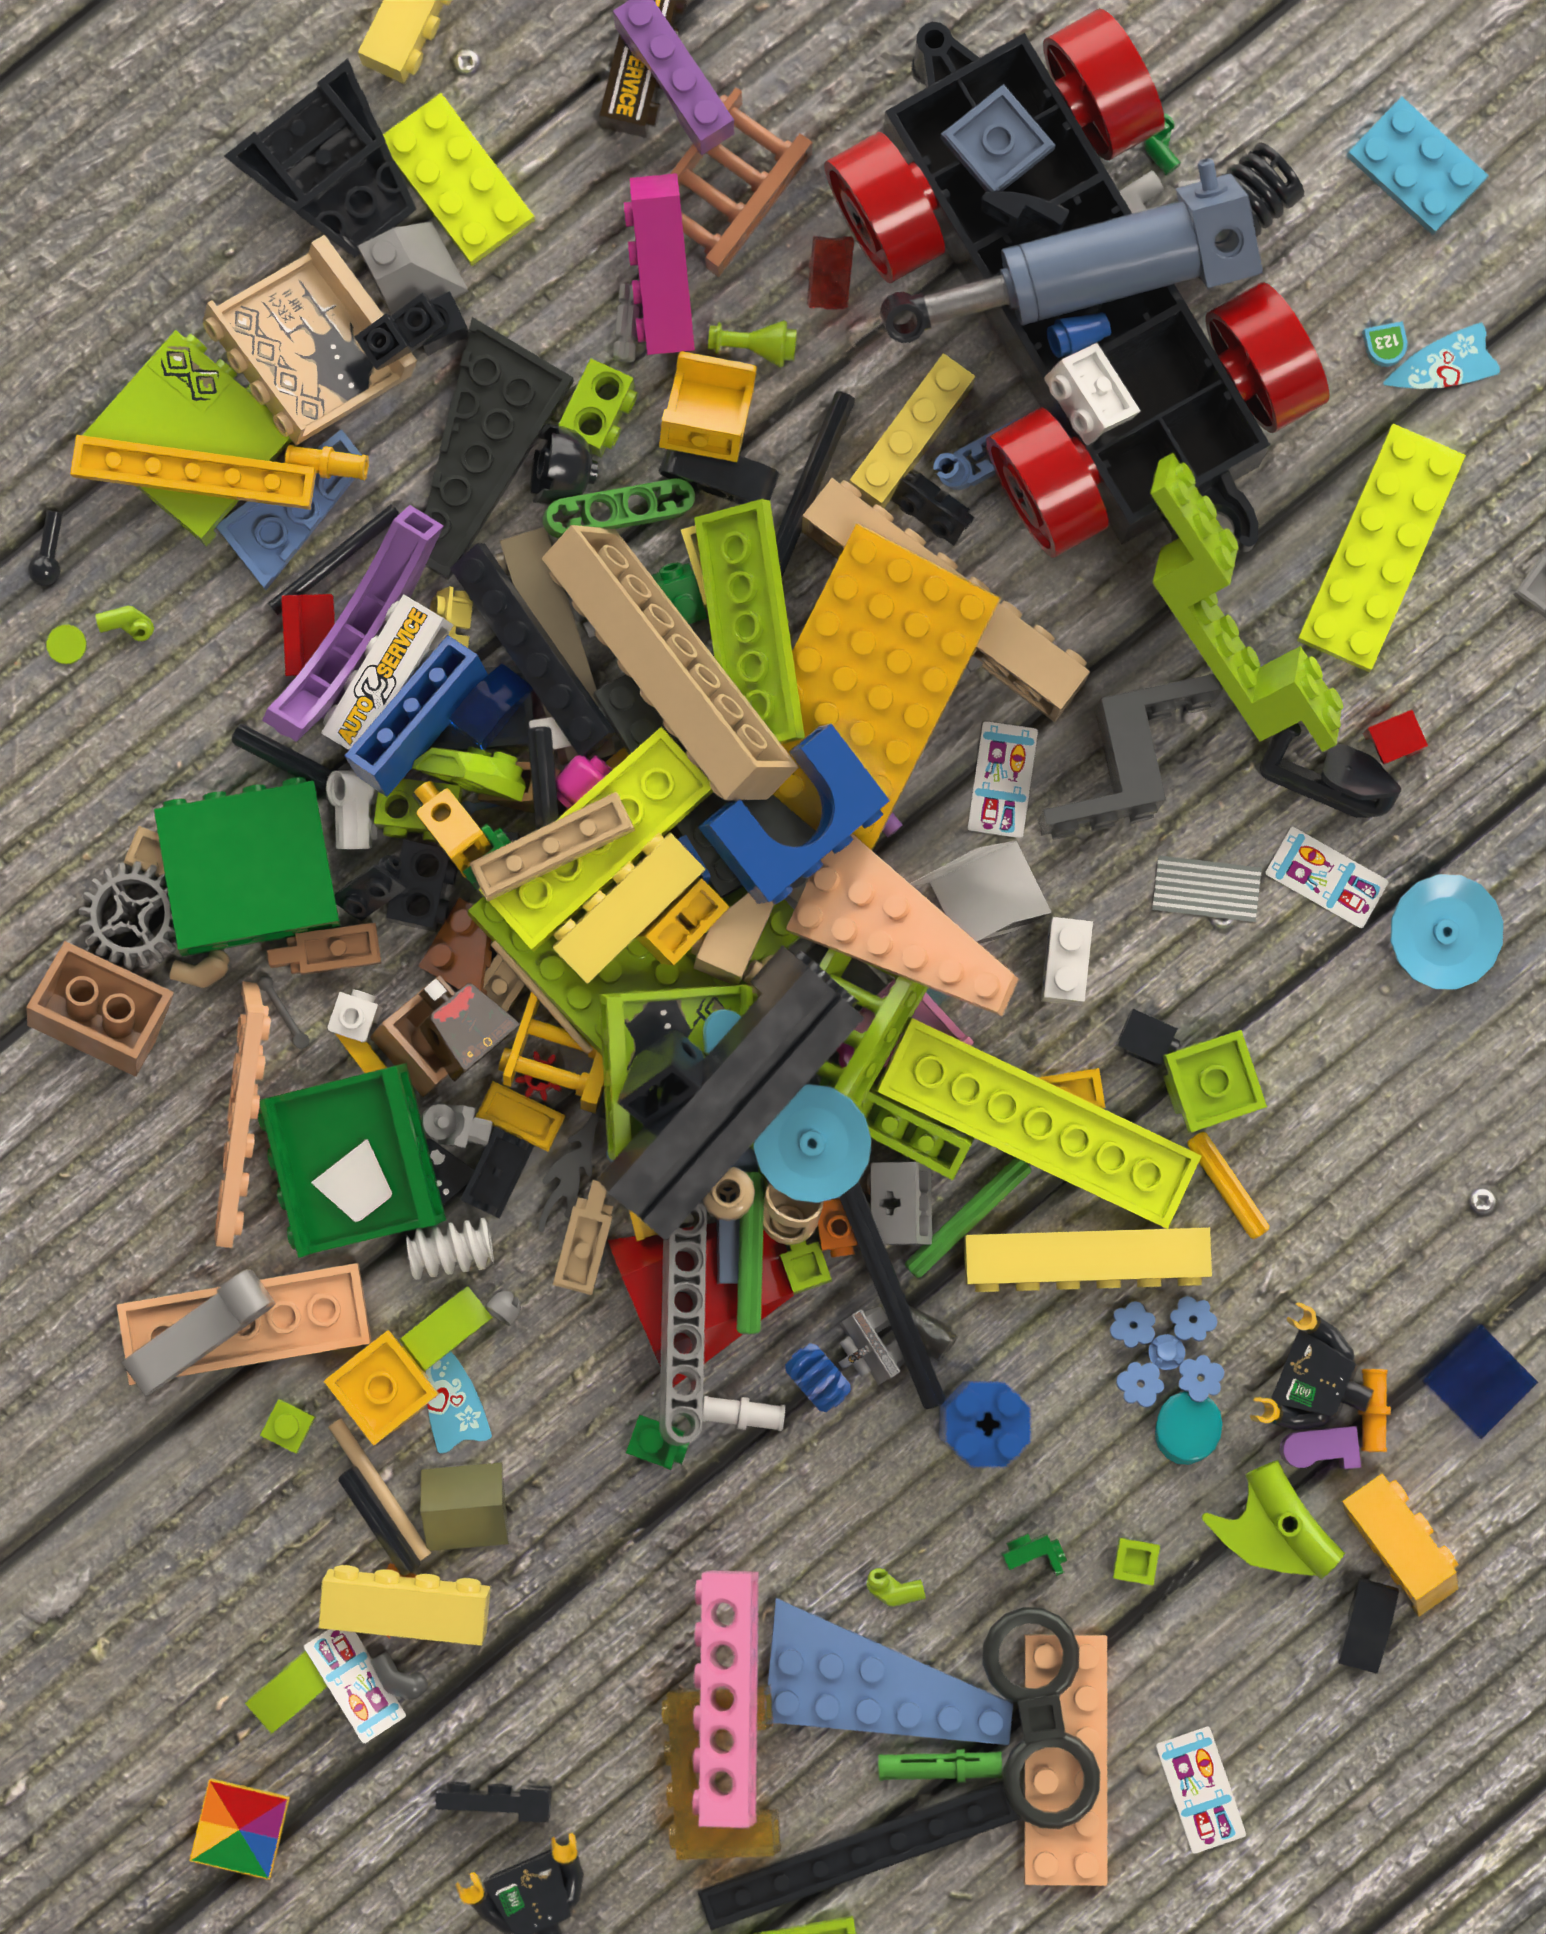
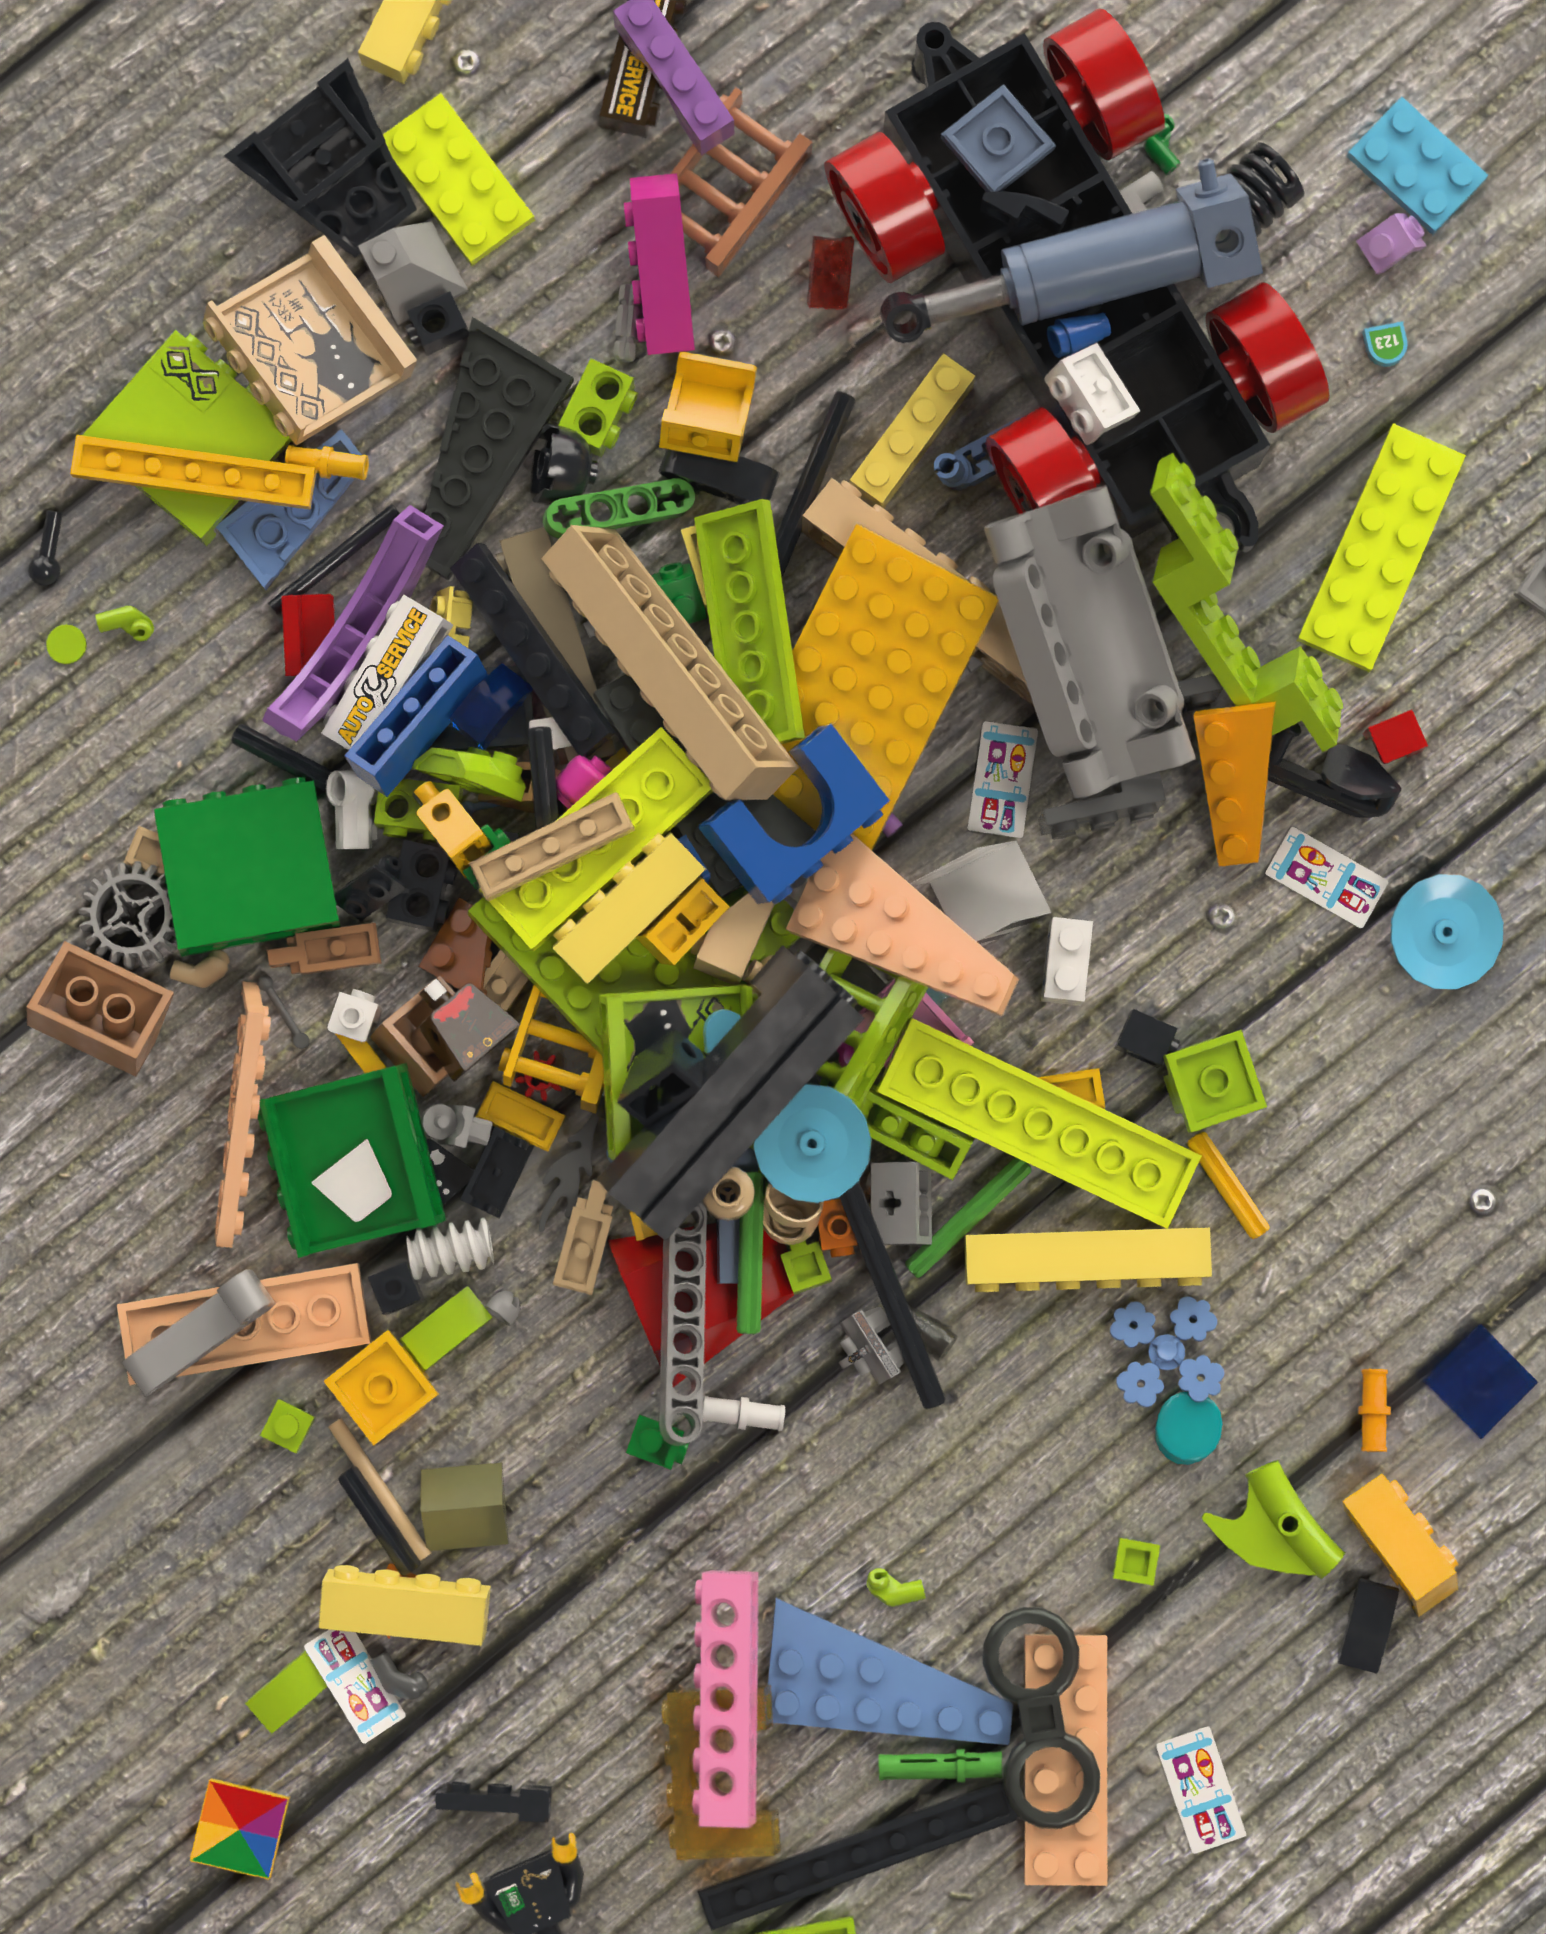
(396, 1288): none -> black brick
(401, 332): black slope -> none
(457, 1409): medium azure sticker -> none
(543, 999): tan axle -> none
(772, 342): lime piece -> none
(818, 1377): blue gear -> none
(917, 497): black hinge -> none
(1009, 1427): blue brick -> none
(1026, 1549): green bracket -> none
(1088, 642): none -> light grey panel
(1207, 888): light grey sticker -> none
(1235, 771): none -> light orange wing
(1305, 1447): medium lavender leg -> none
(1314, 1378): torso -> none
(1392, 241): none -> lavender bracket
(1447, 362): medium azure sticker -> none

